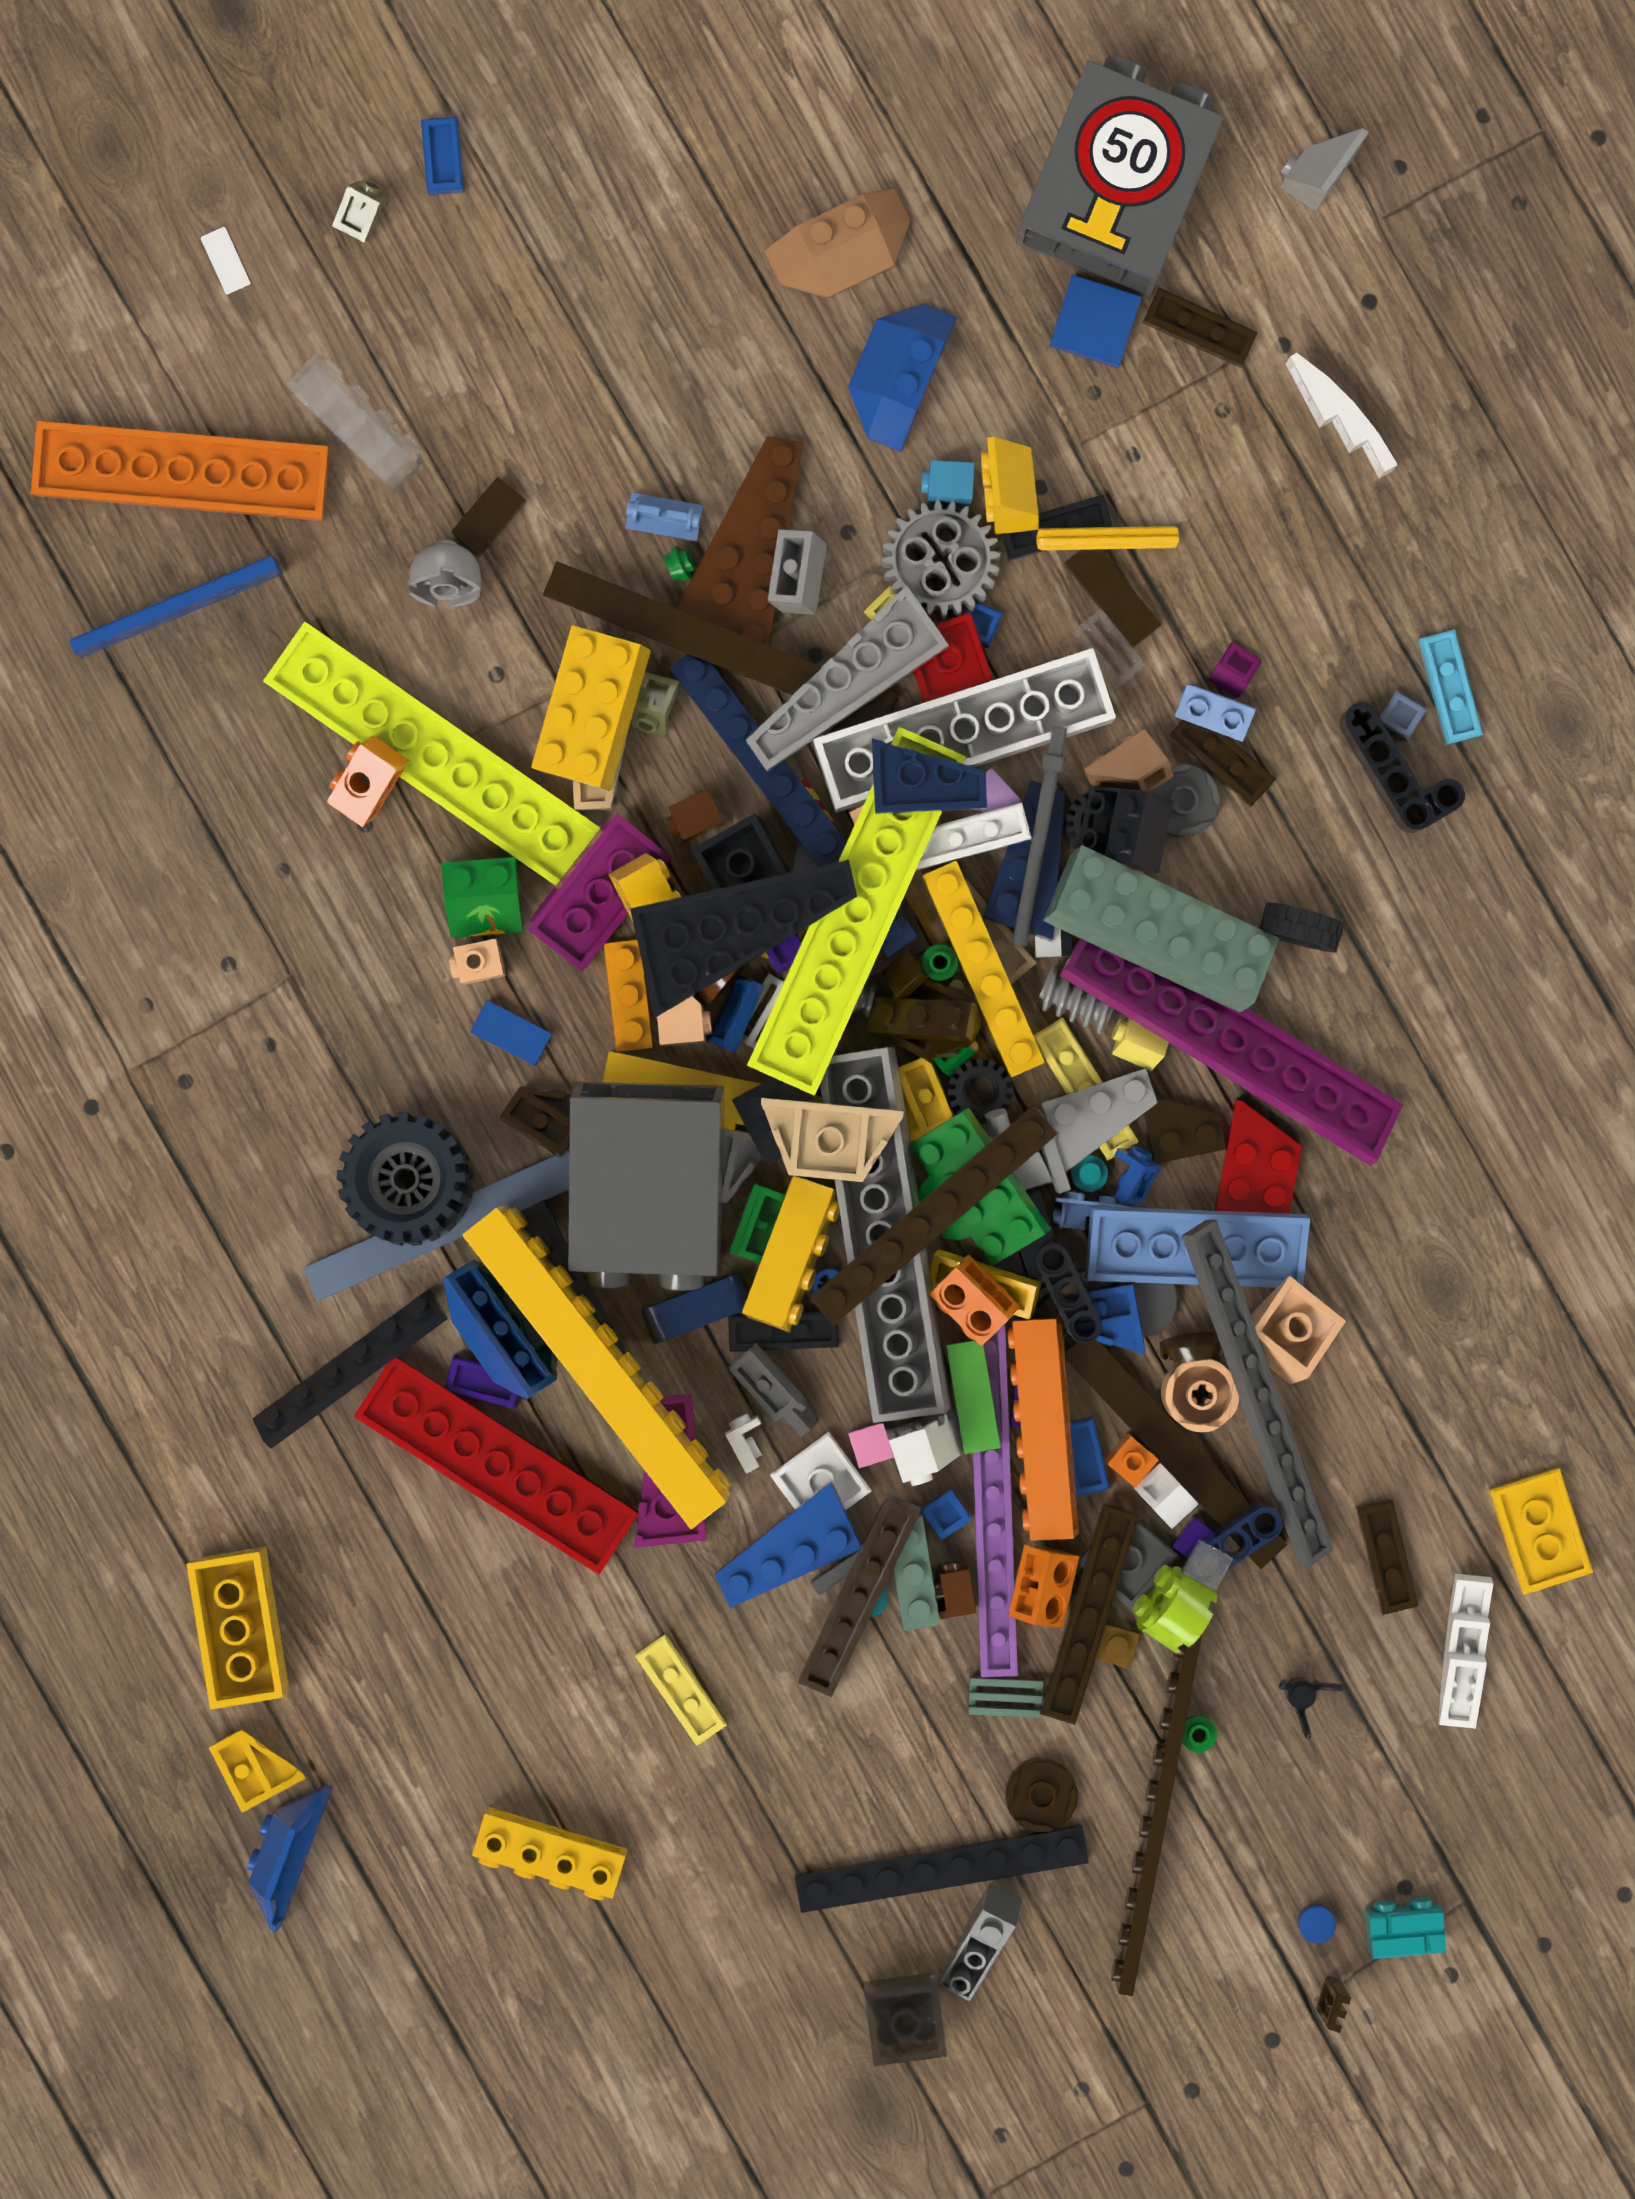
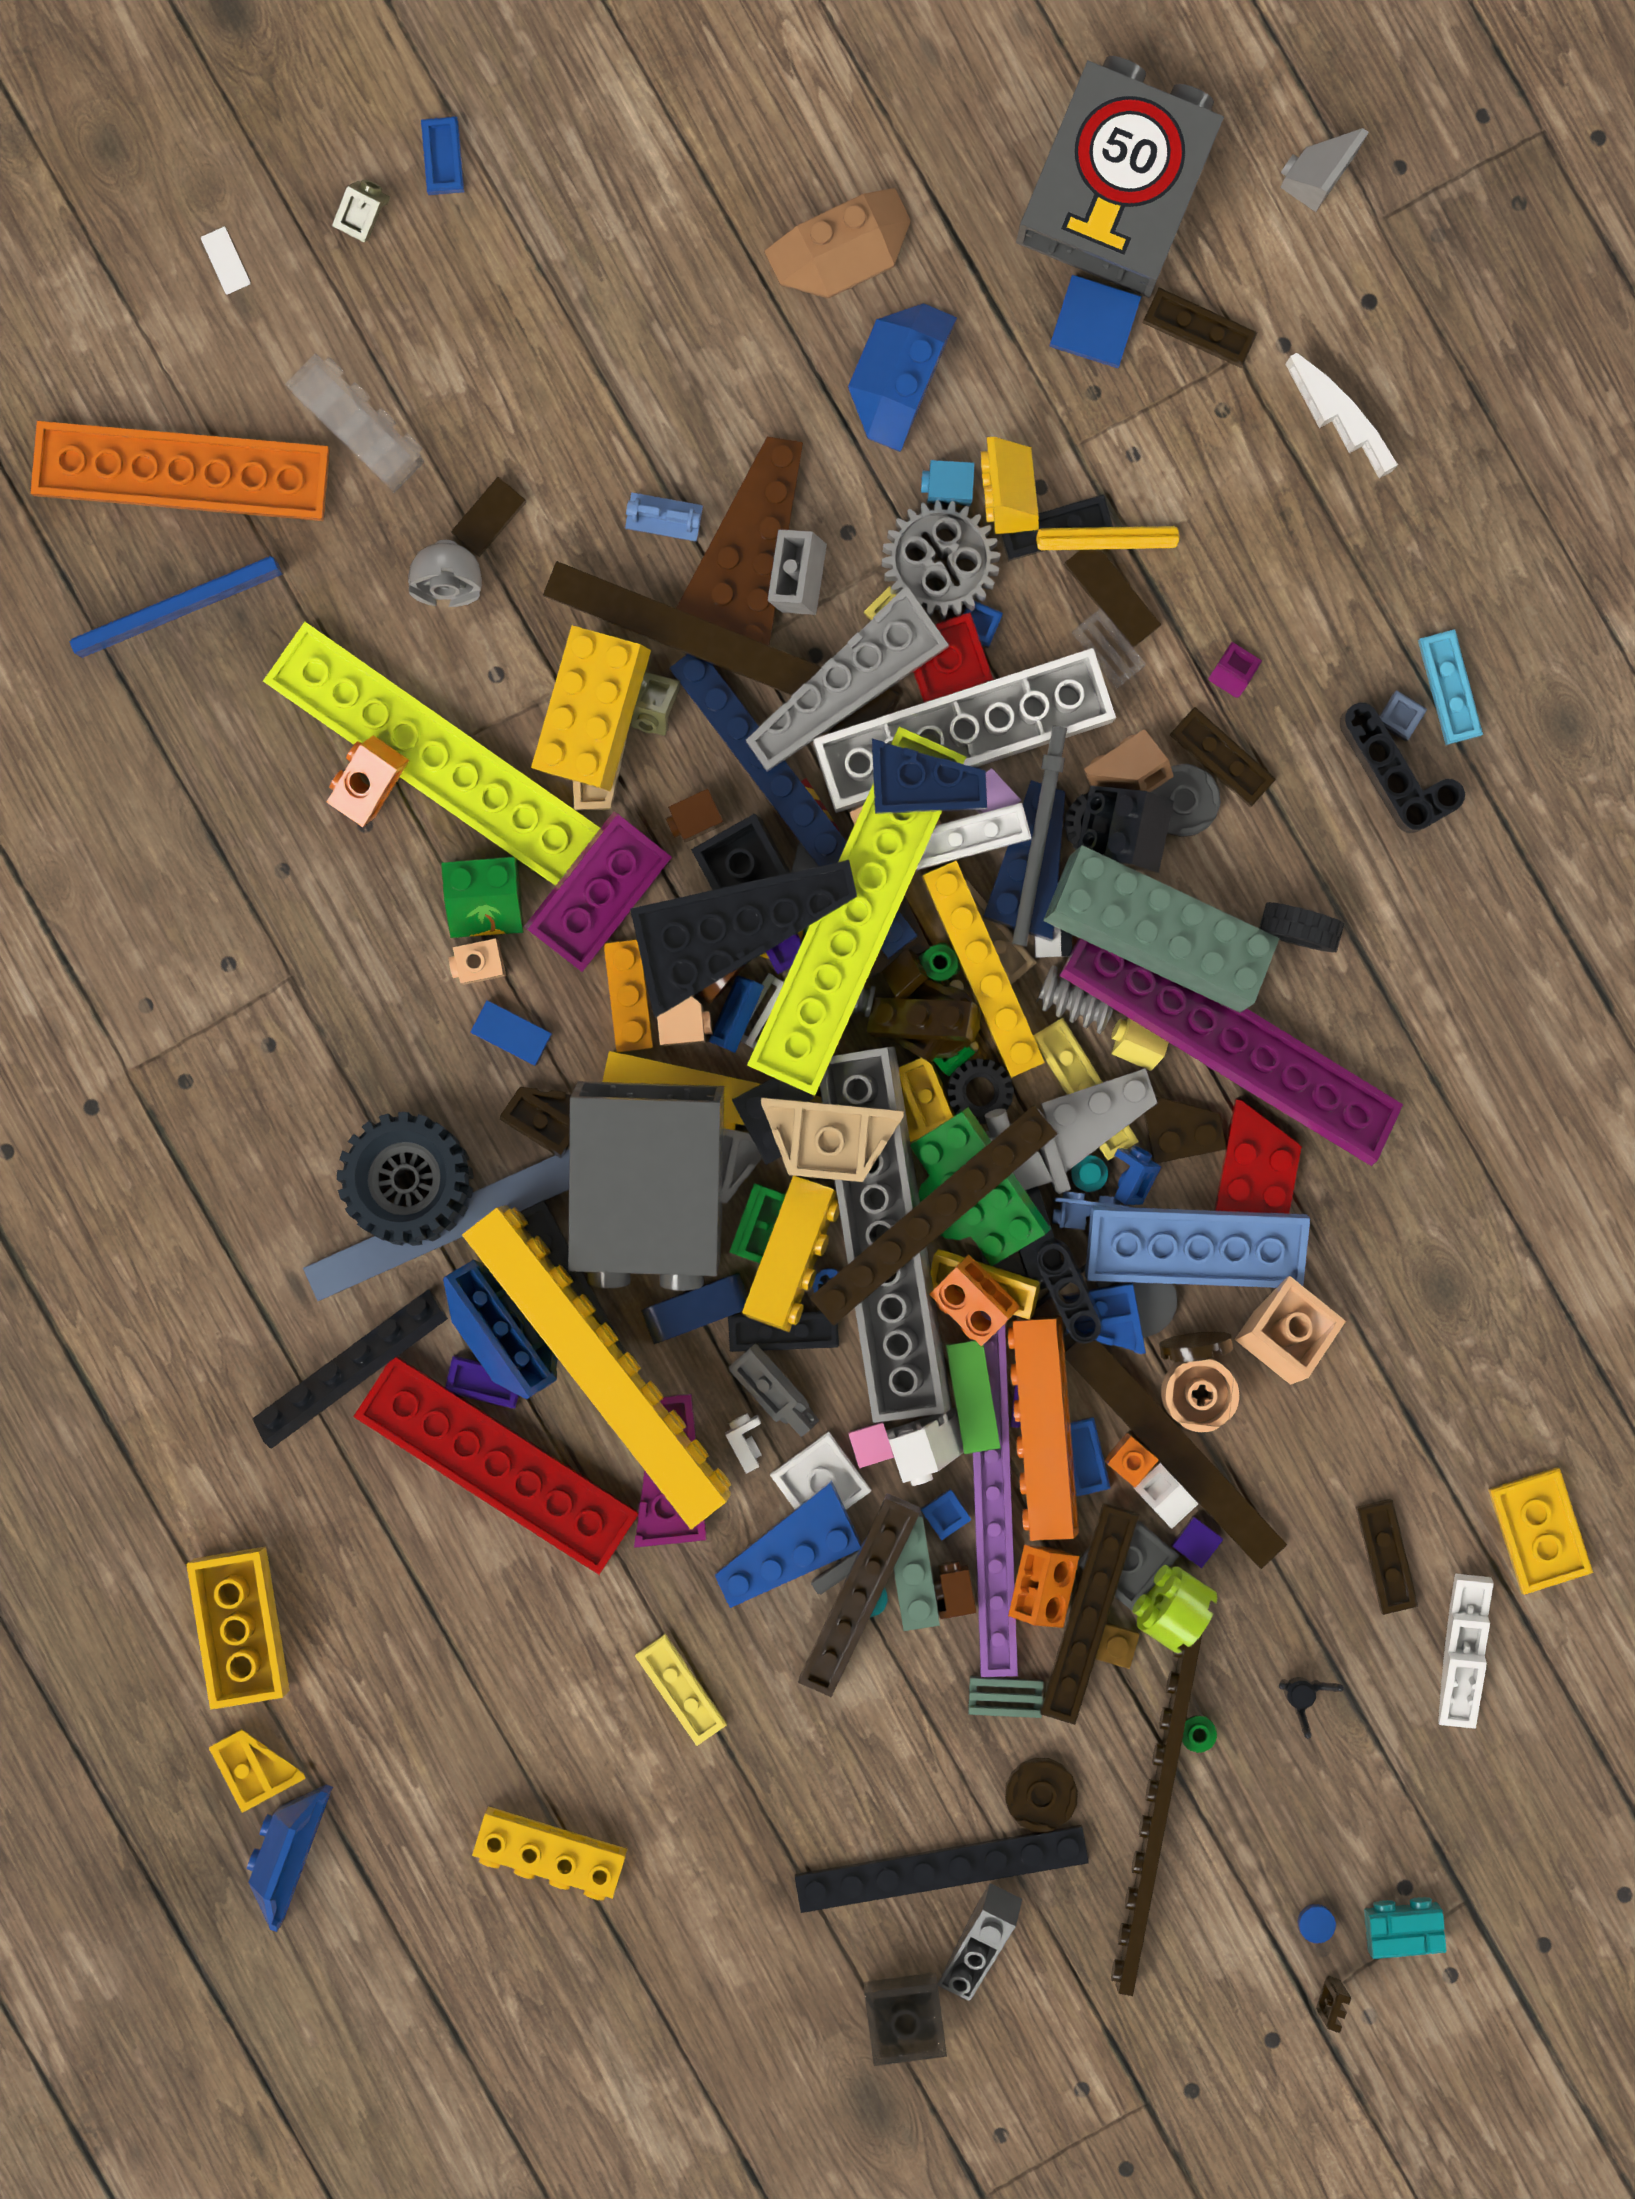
(642, 882): yellow brick -> none
(679, 564): green plate -> none
(1207, 1565): clear plate -> none
(1215, 712): medium blue hinge -> none
(1245, 1526): dark blue beam -> none
(1257, 1392): dark grey plate -> none

